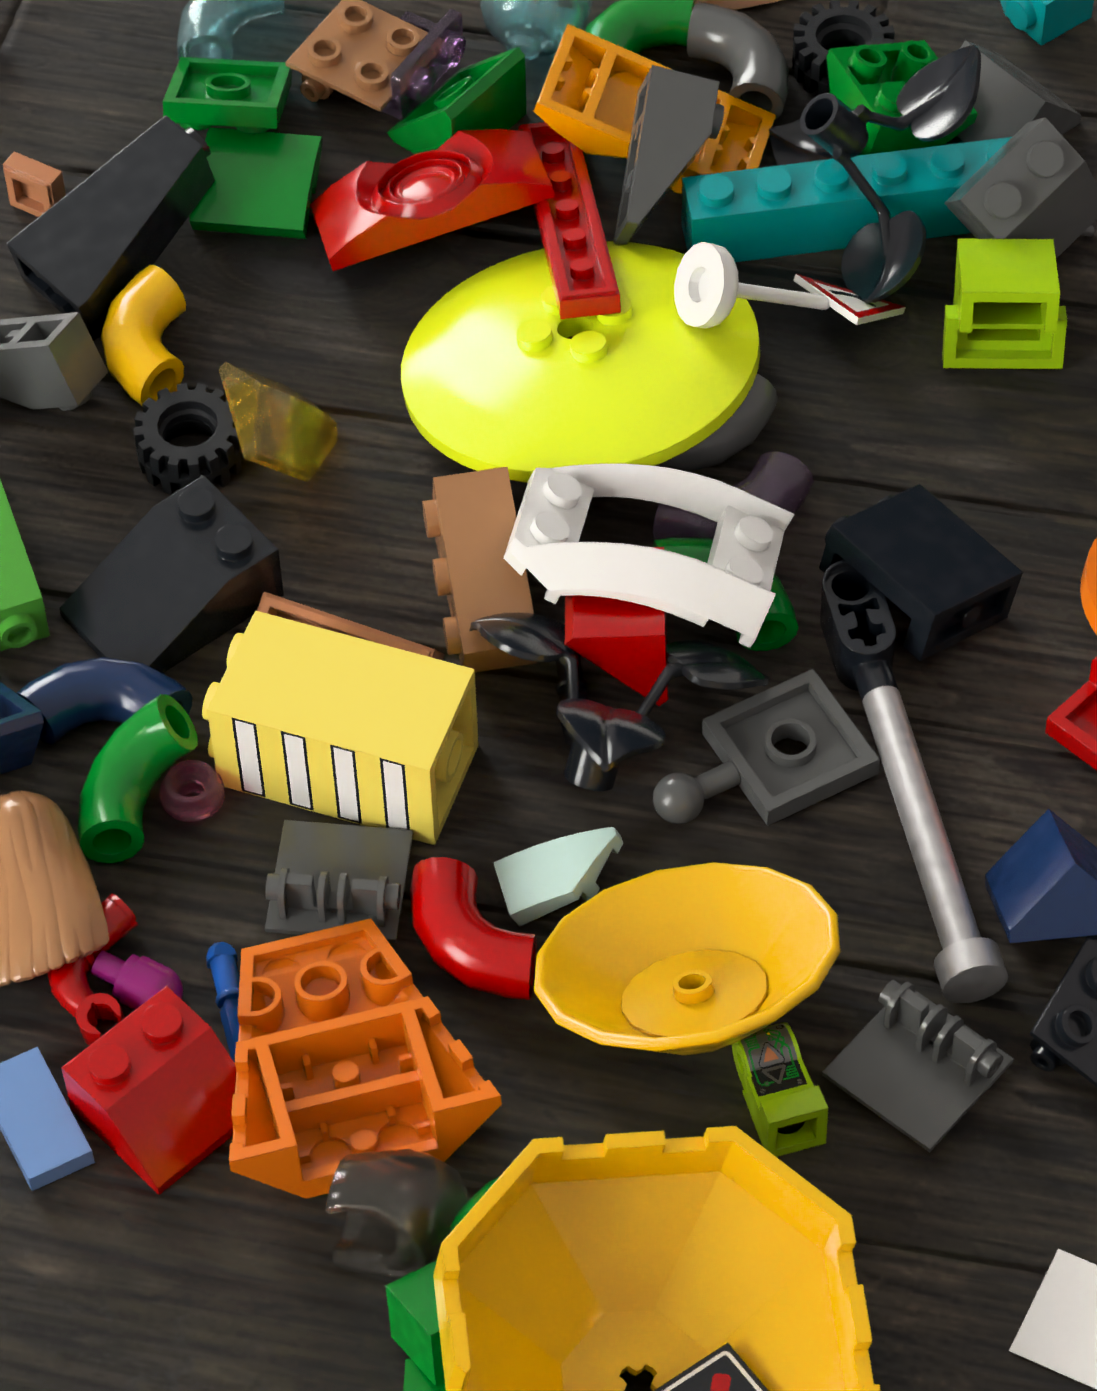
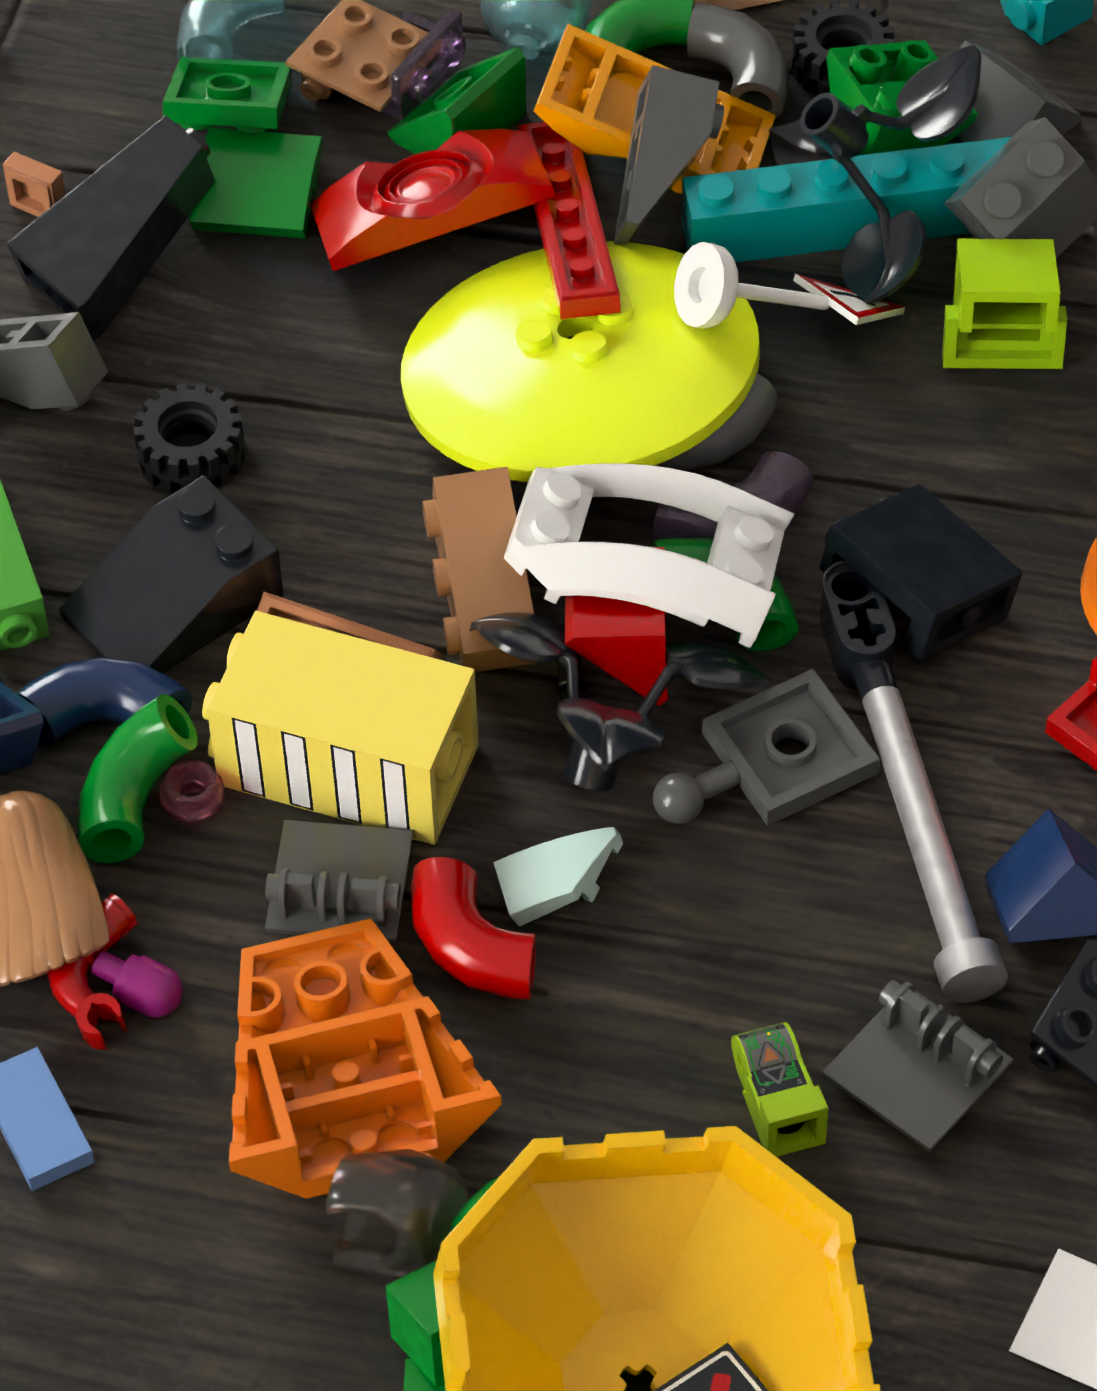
(135, 331): yellow cylinder -> none
(156, 1089): red slope -> none
(223, 964): blue piece -> none
(277, 423): clear yellow slope -> none
(687, 957): yellow dish -> none

